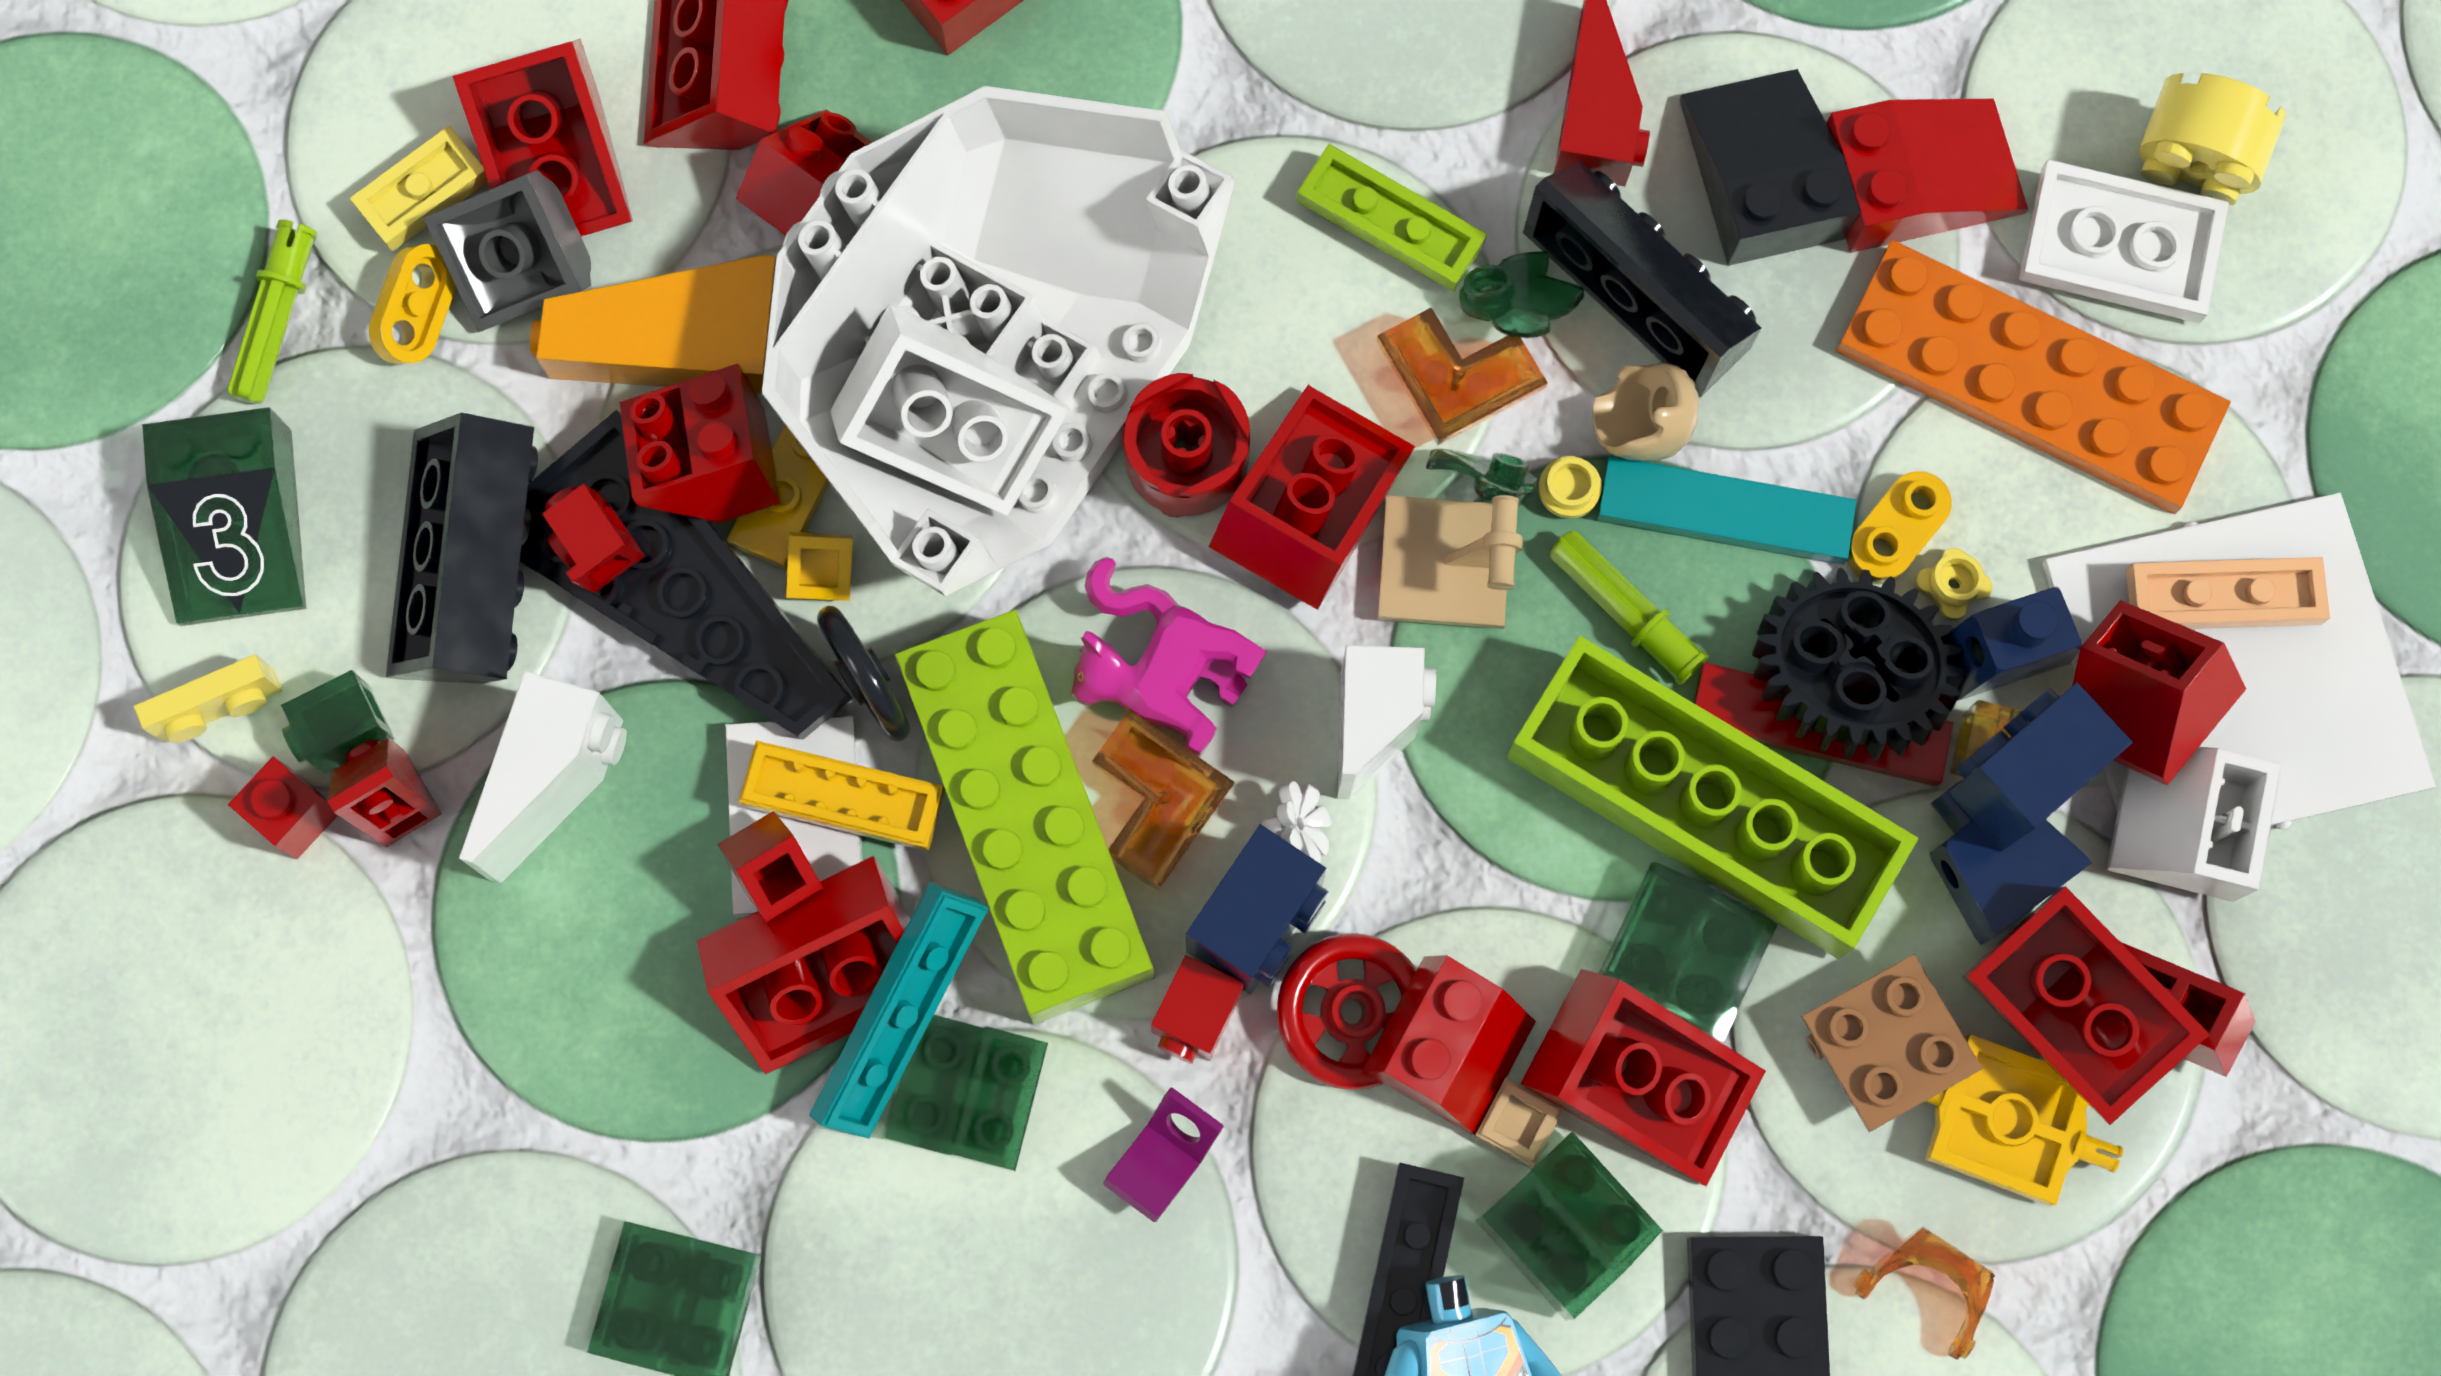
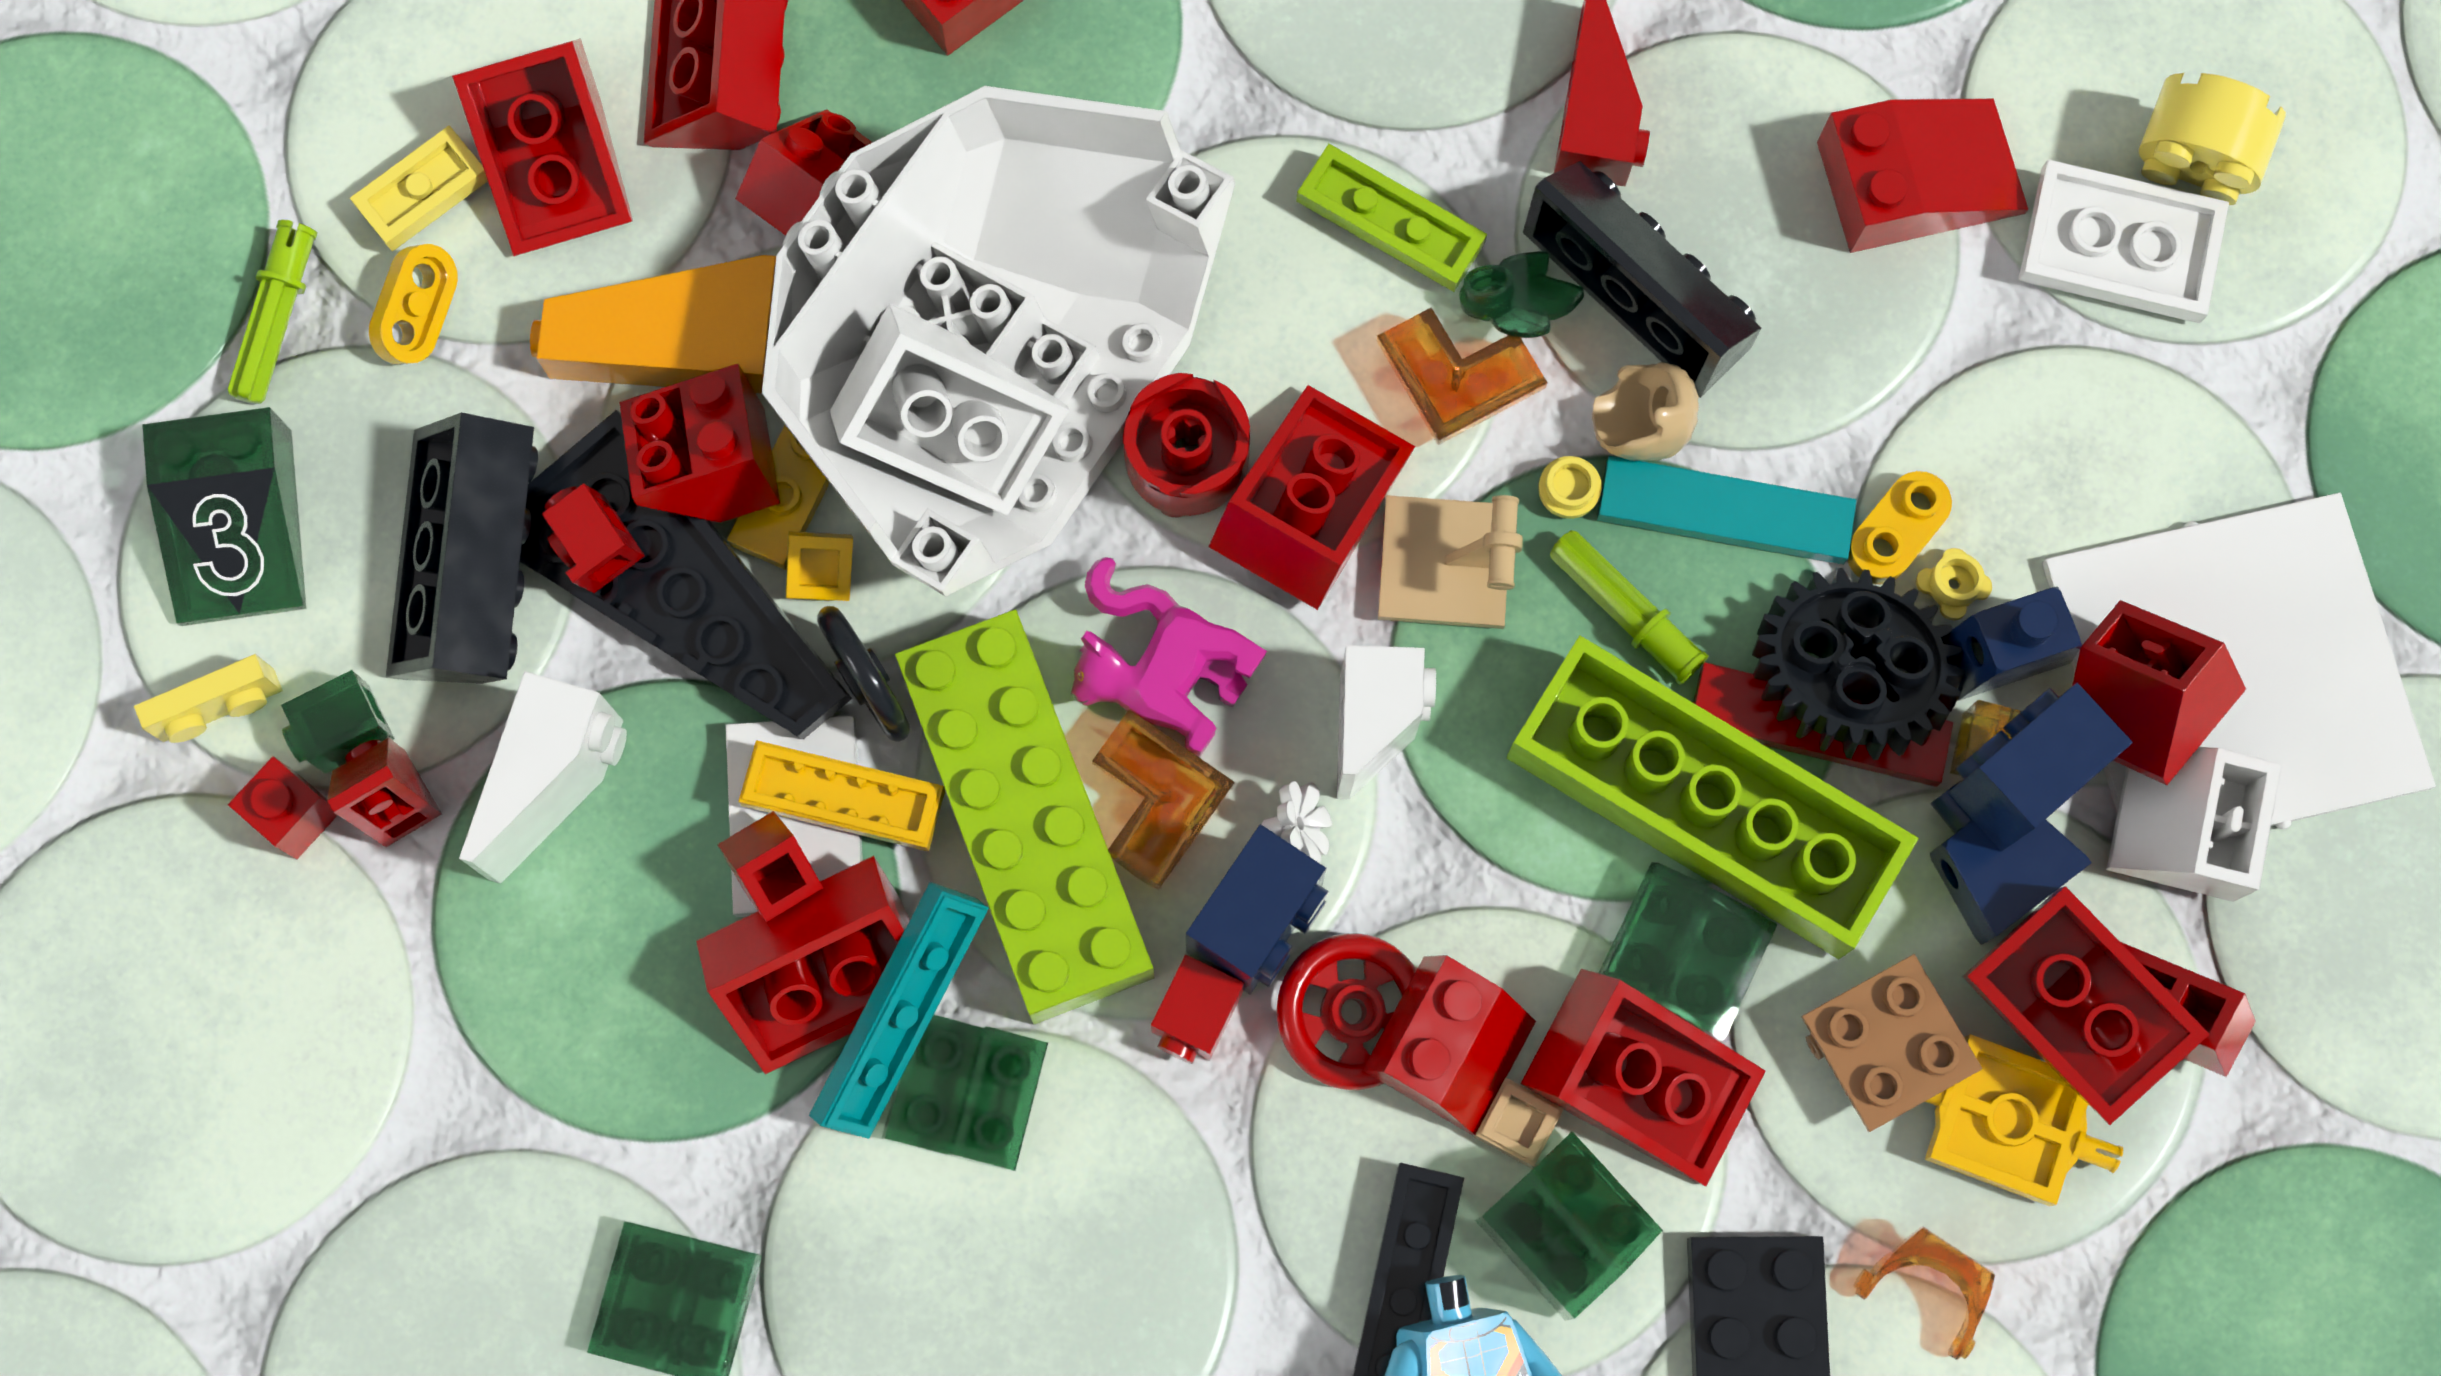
(511, 249): dark grey slope -> none
(1163, 1157): magenta bracket -> none
(1492, 477): clear green plate -> none
(1769, 167): black slope -> none
(2034, 377): orange plate -> none
(2232, 592): light nougat plate -> none

